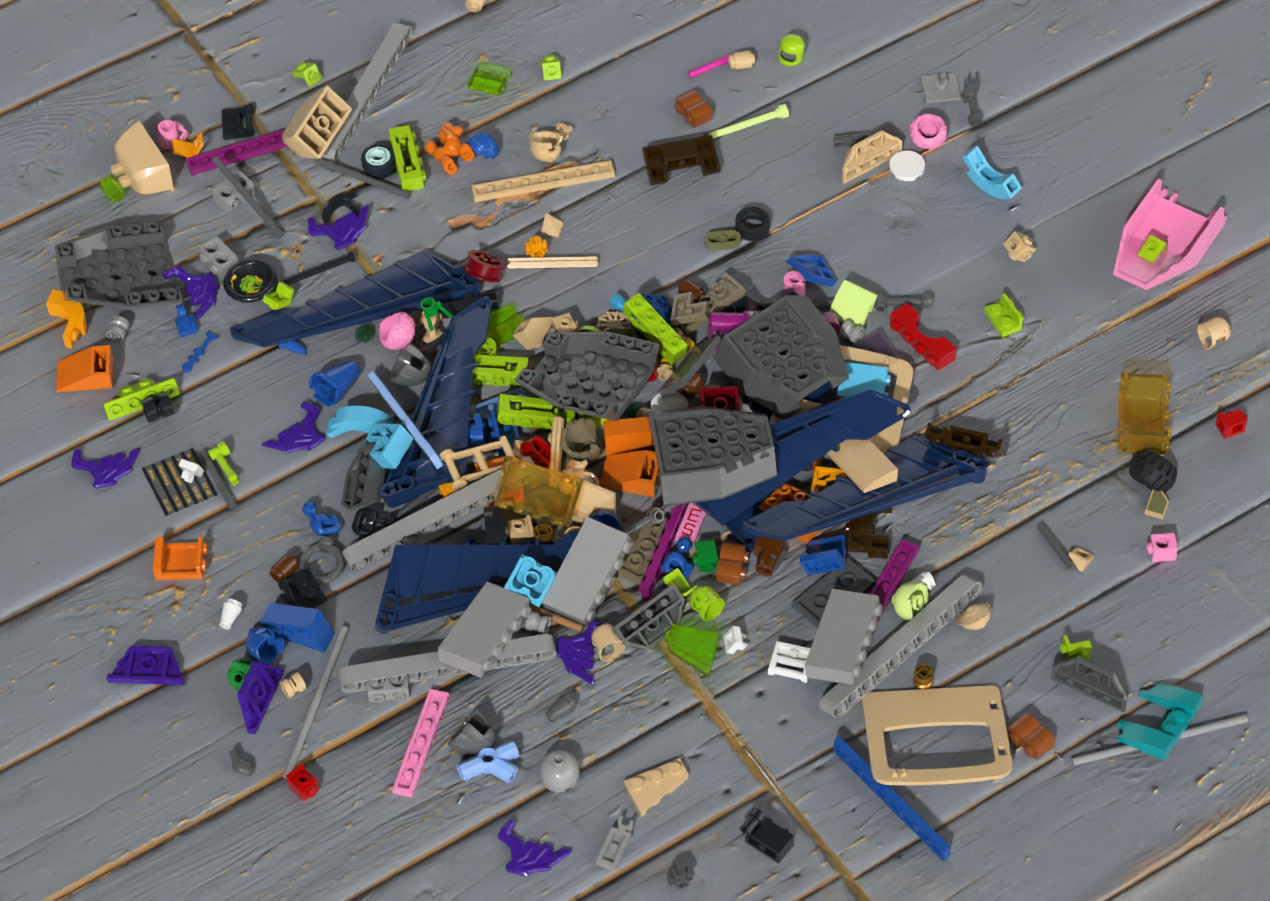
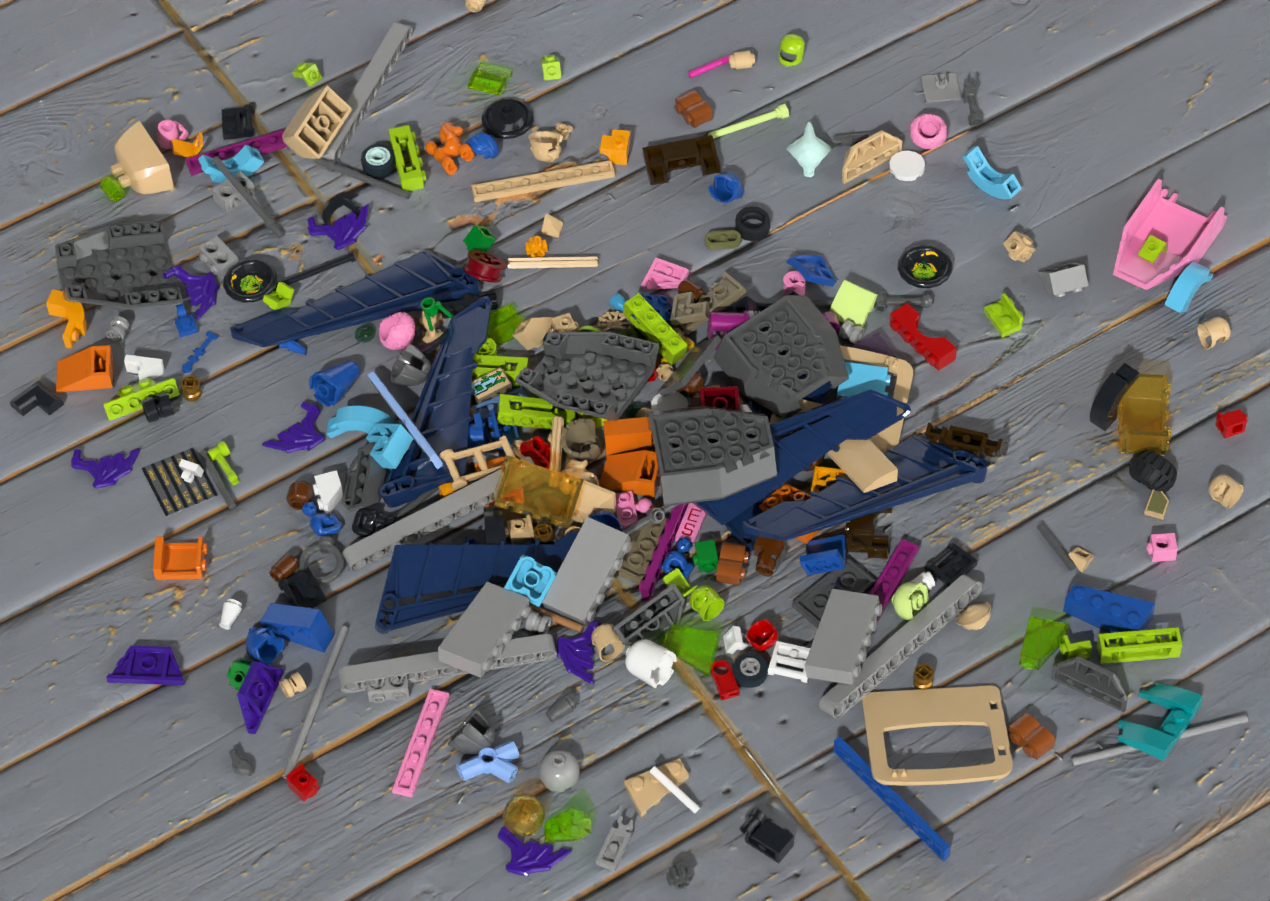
(35, 396): none -> black brick
(144, 366): none -> white slope
(191, 388): none -> pearl gold wheel
(246, 161): none -> medium azure arch
(299, 494): none -> reddish brown head
(329, 491): none -> white slope
(479, 238): none -> green brick
(491, 385): none -> panel
(507, 118): none -> black piece
(524, 814): none -> clear yellow cylinder
(568, 826): none -> clear neon green slope
(616, 146): none -> light orange brick
(627, 509): none -> bright pink plate
(650, 662): none -> white cylinder
(664, 276): none -> bright pink wing
(674, 789): none -> white bar
(726, 187): none -> blue helmet
(726, 683): none -> red piece
(753, 663): none -> black wheel
(762, 635): none -> red hair
(809, 150): none -> light aqua piece
(924, 266): none -> black piece
(956, 567): none -> black plate
(1041, 641): none -> clear neon green slope
(1064, 279): none -> light grey slope
(1108, 610): none -> blue wedge
(1110, 394): none -> black arch
(1139, 645): none -> lime brick
(1186, 286): none -> medium azure arch
(1227, 487): none -> tan helmet

